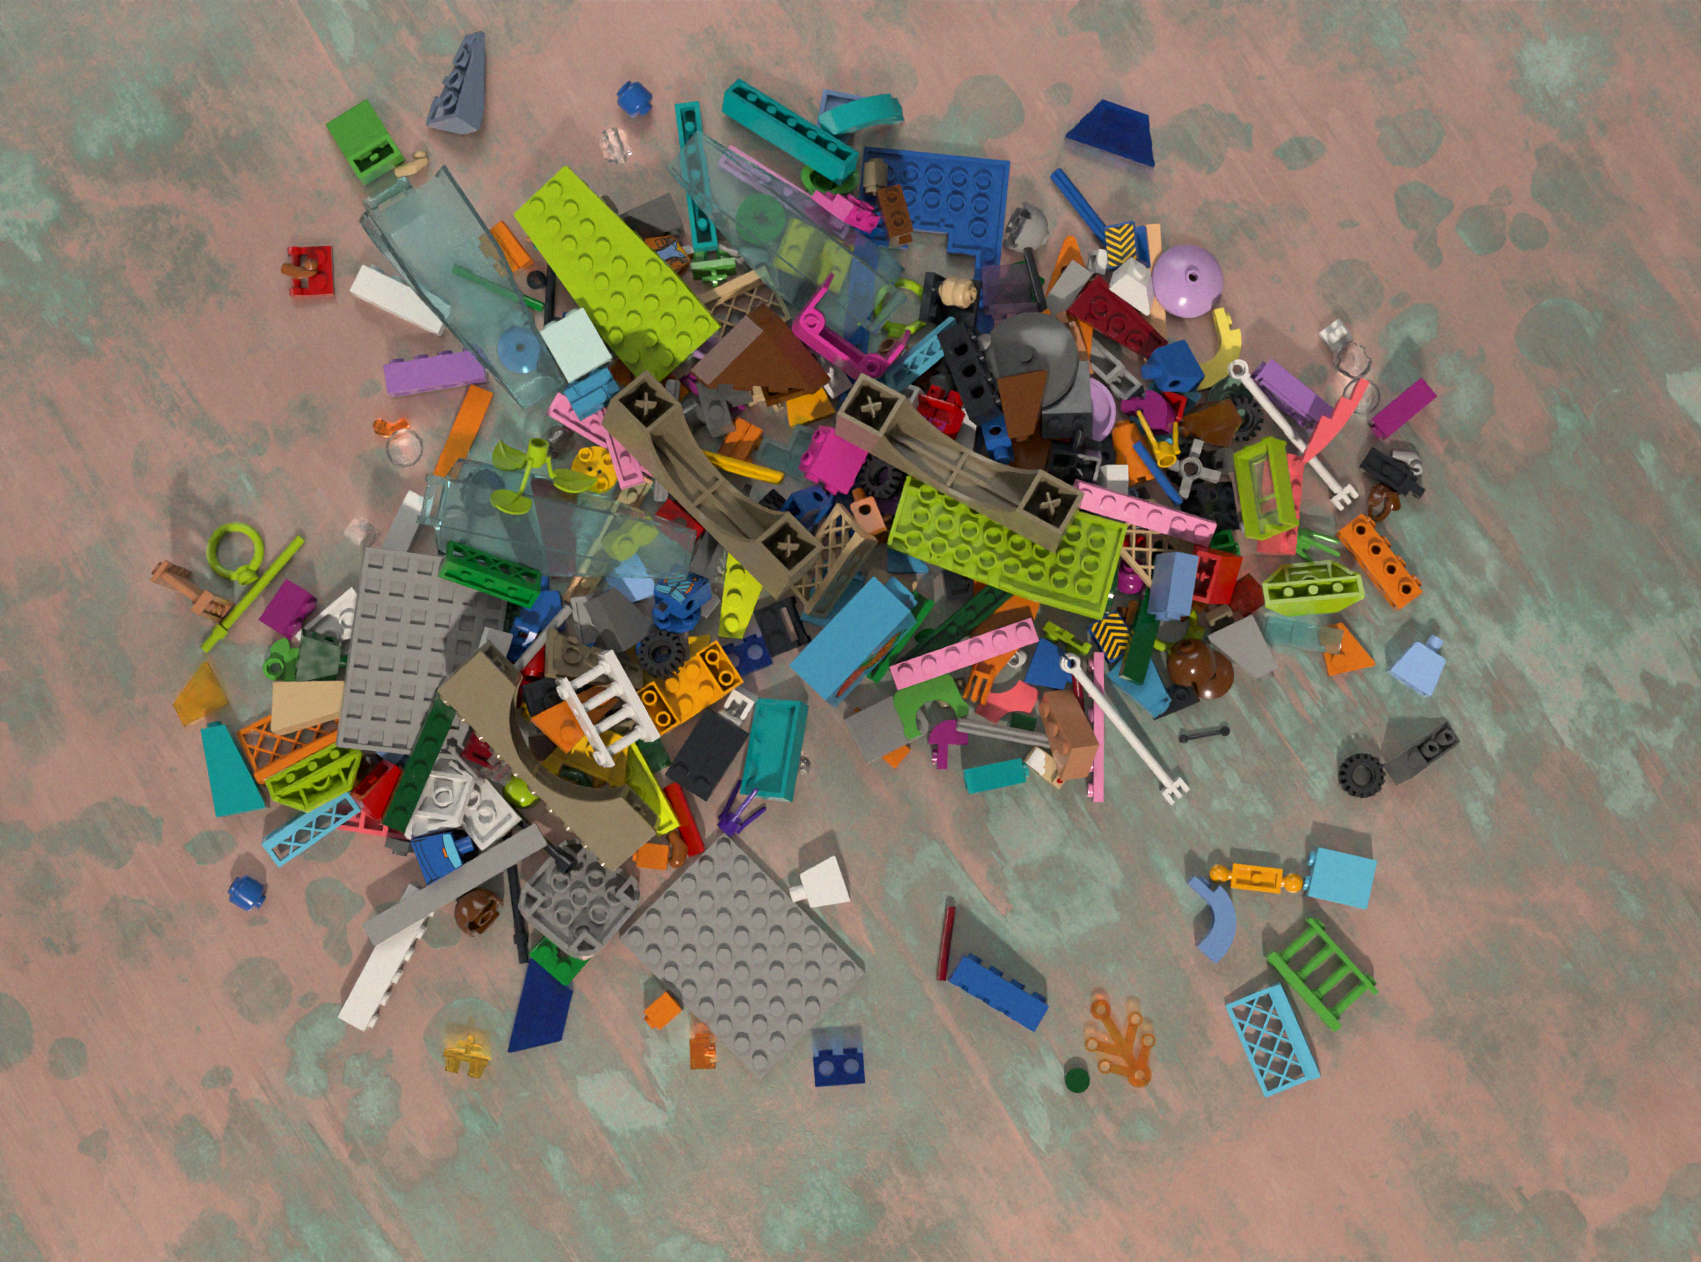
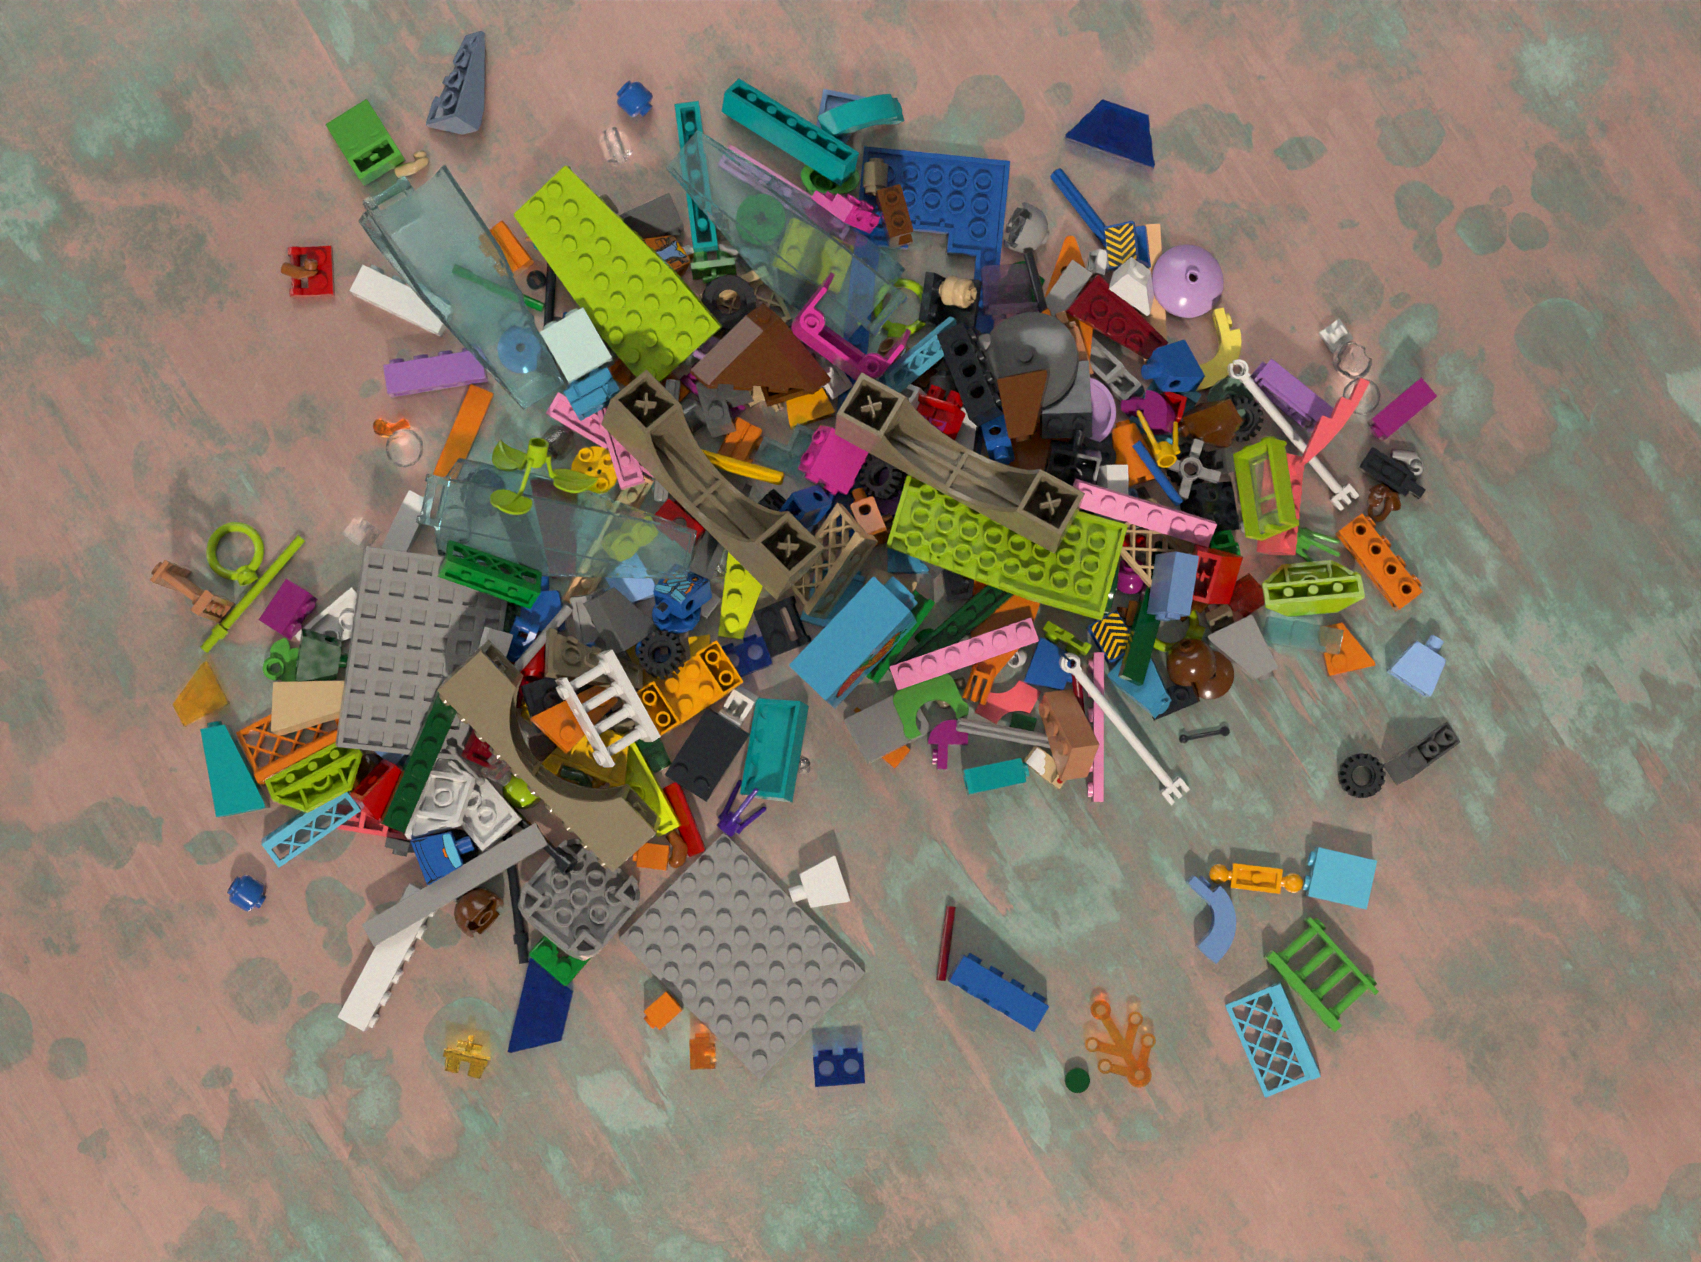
(734, 283): none -> black tyre

